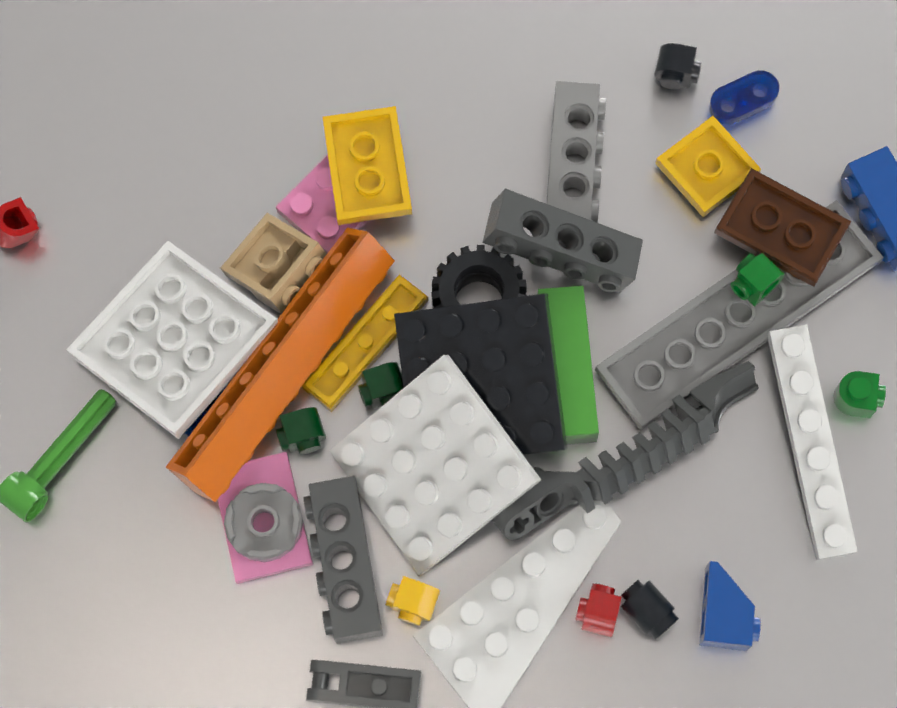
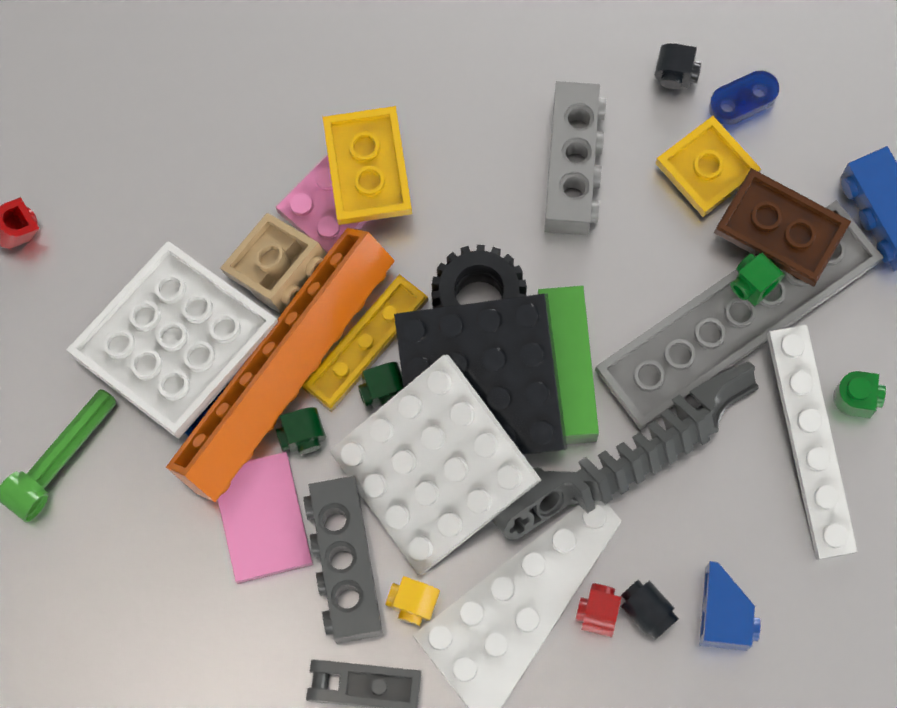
(269, 544): light grey tile -> none
(581, 236): dark grey brick -> none

